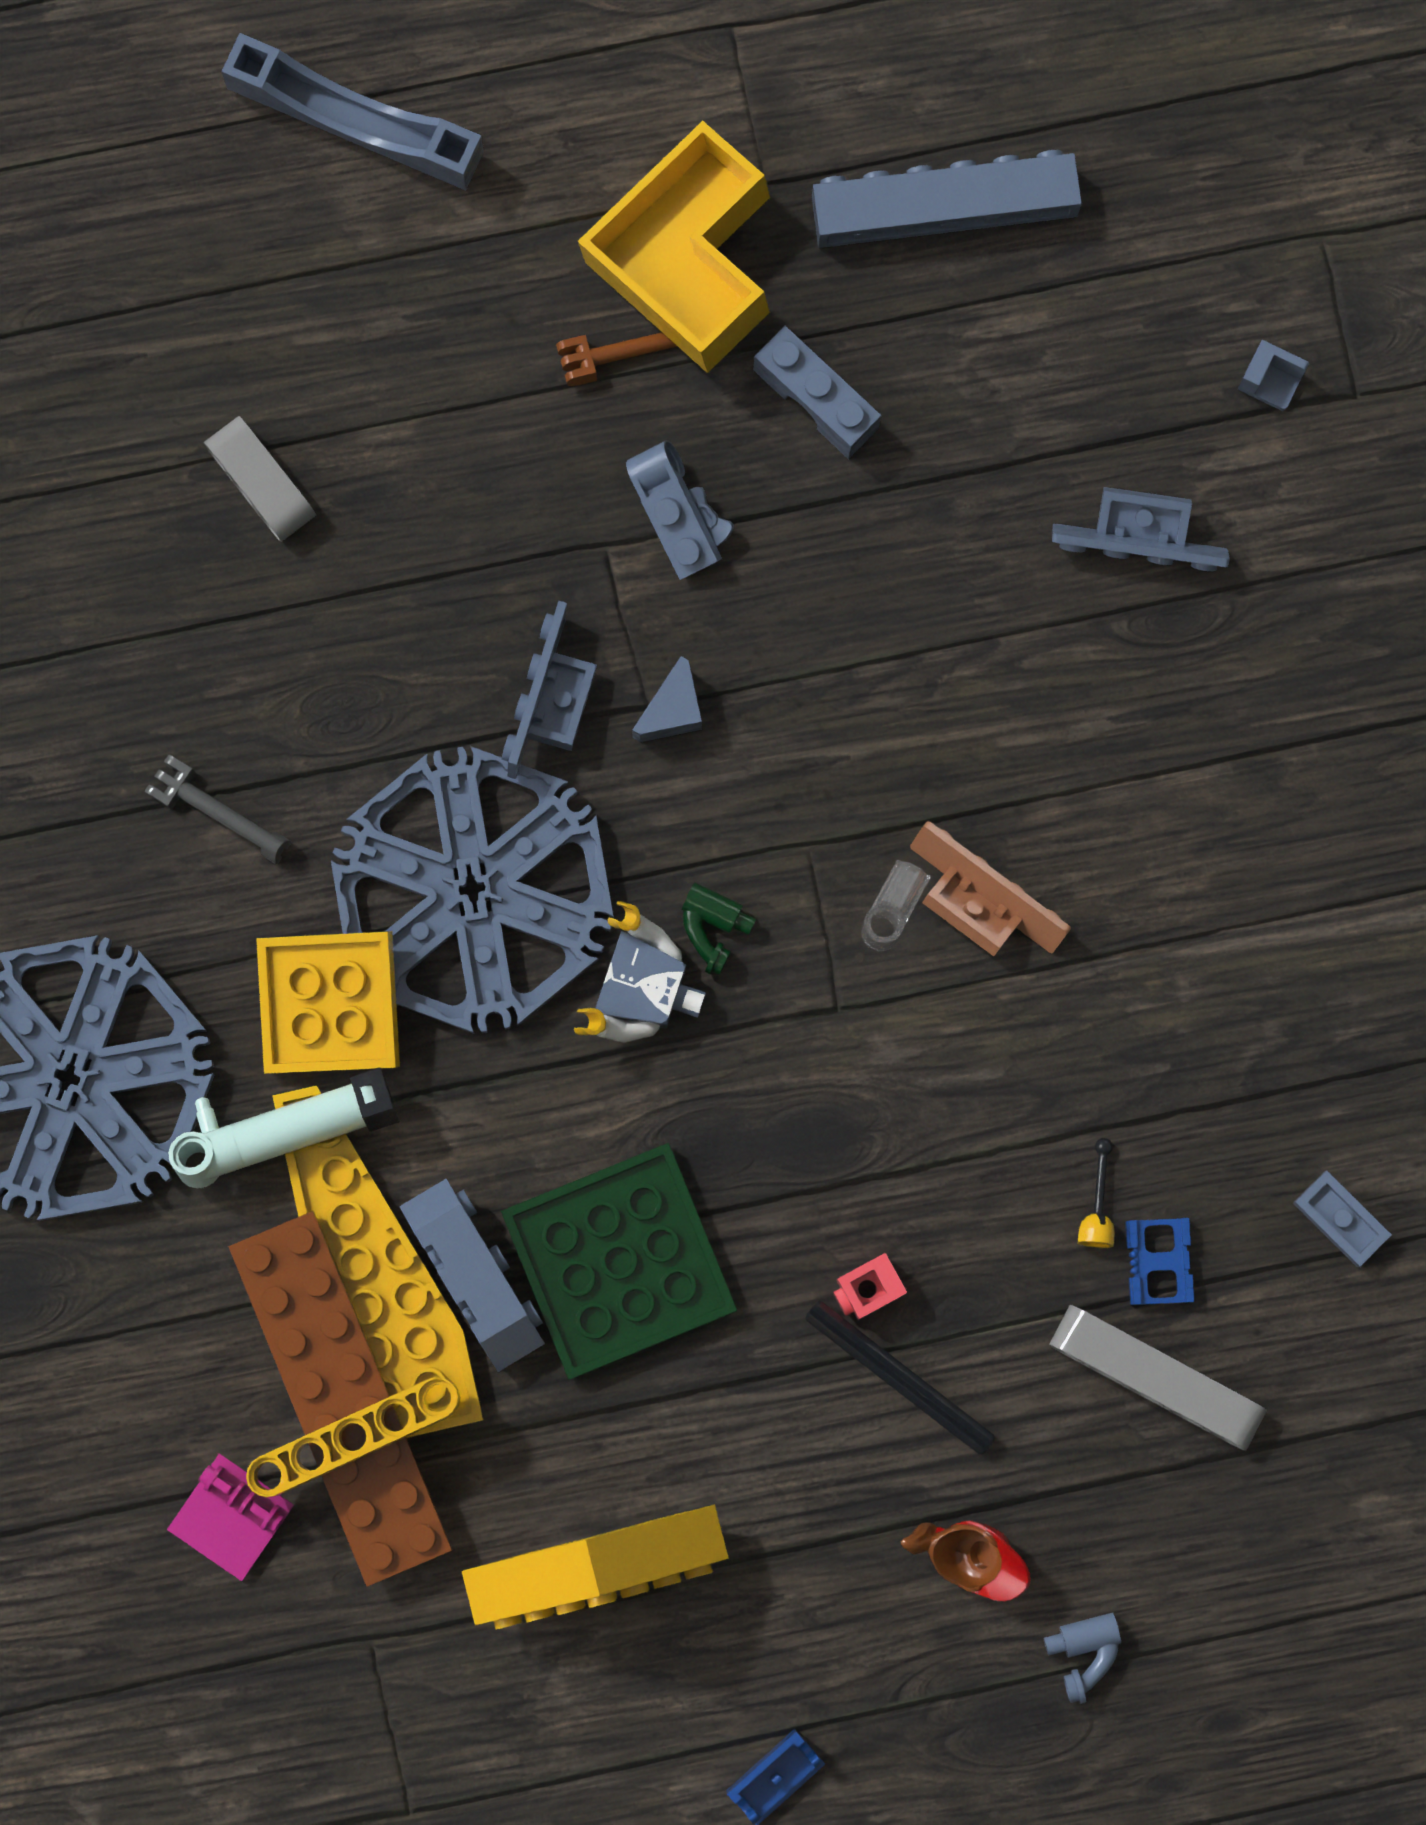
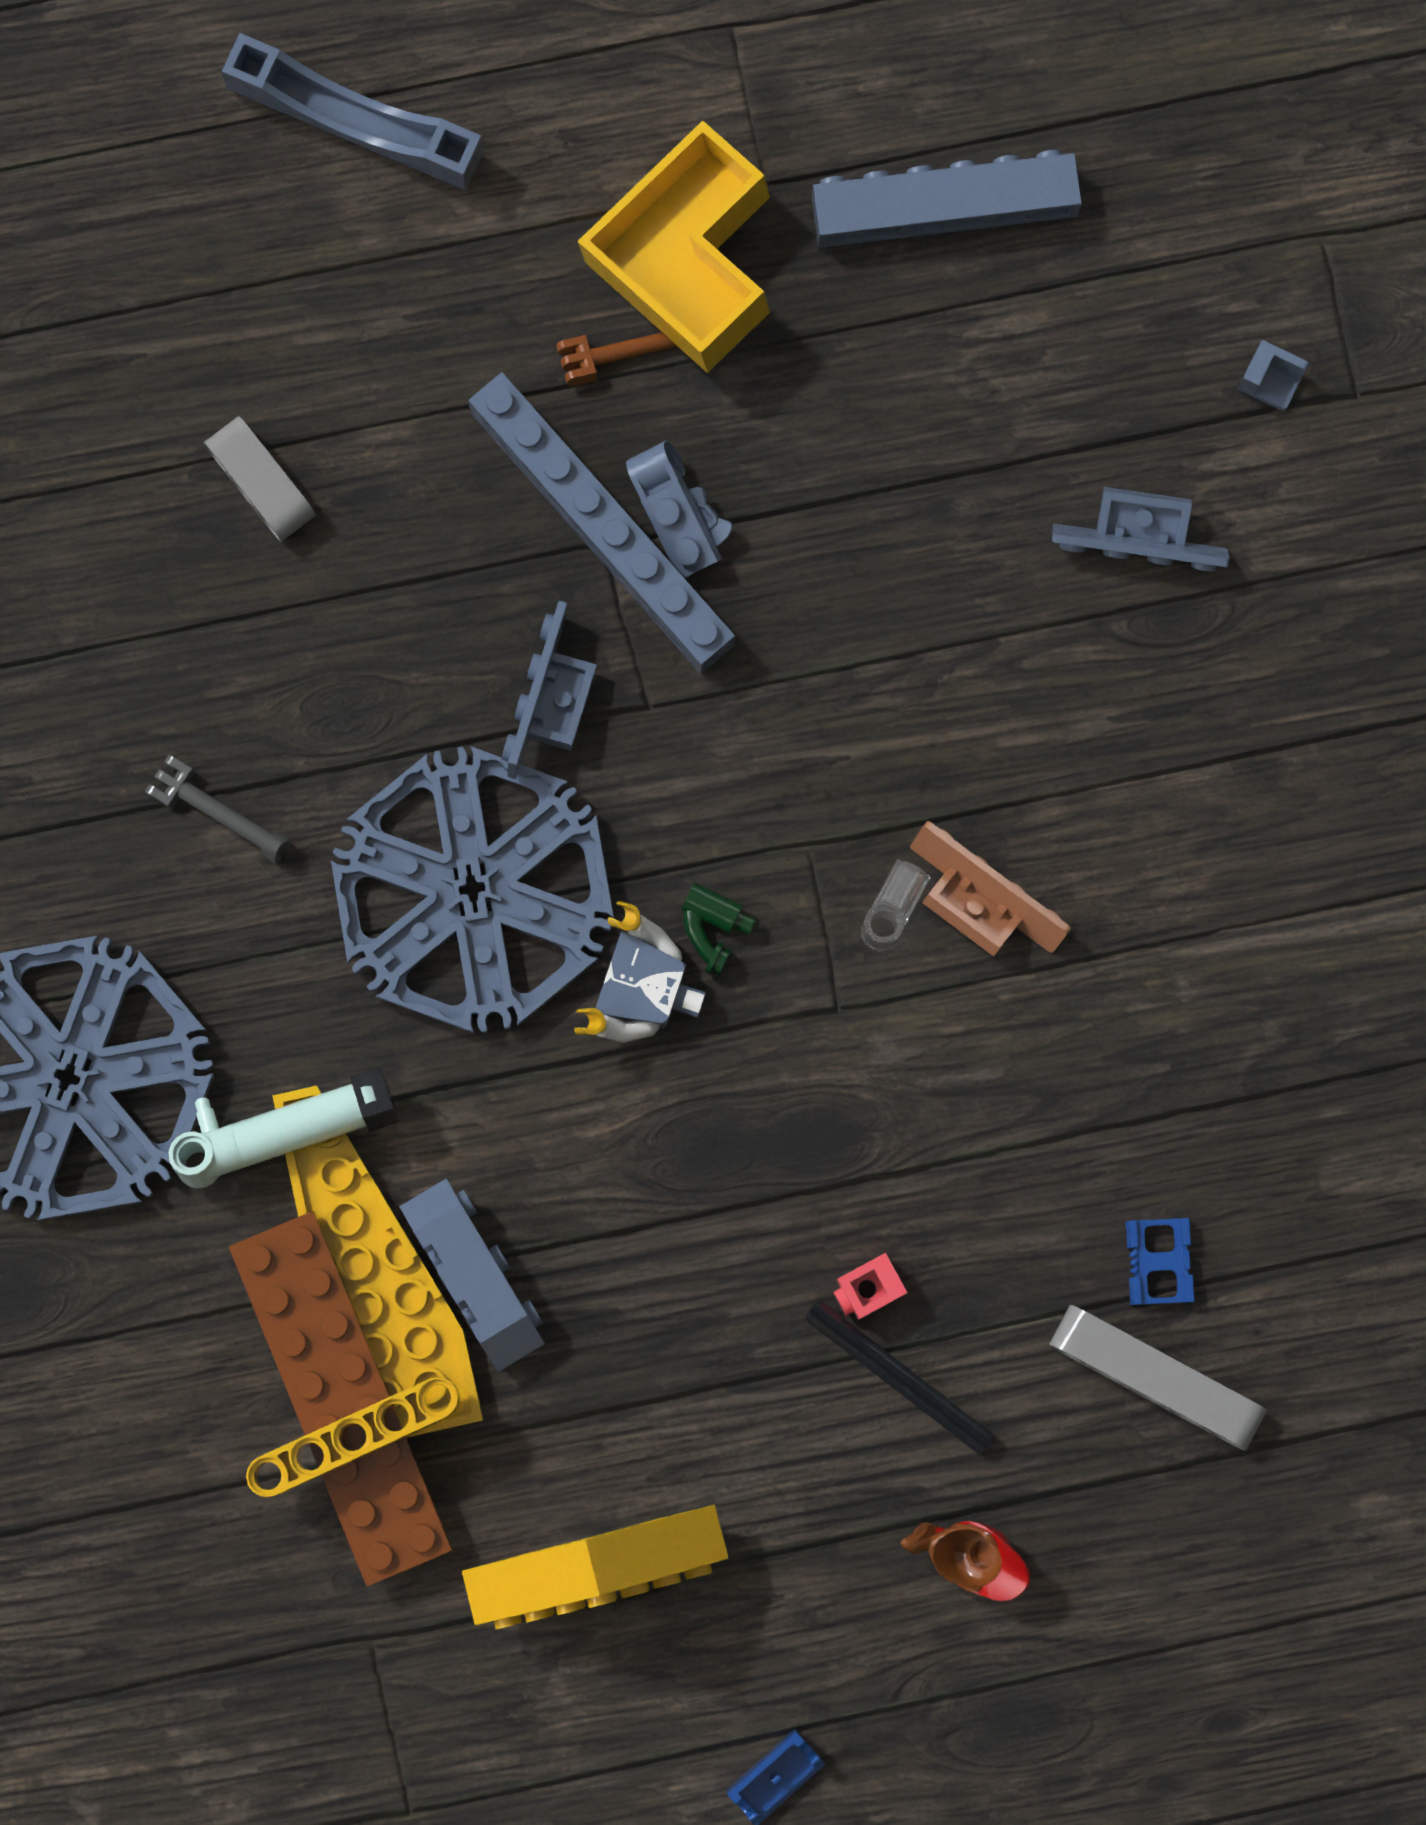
(229, 1519): dark pink hinge -> none
(328, 1002): yellow plate -> none
(601, 523): none -> sand blue brick
(618, 1261): dark green plate -> none
(672, 709): sand blue slope -> none
(834, 405): sand blue arch -> none
(1081, 1637): sand blue plant -> none
(1096, 1228): hinge -> none
(1342, 1219): sand blue plate -> none

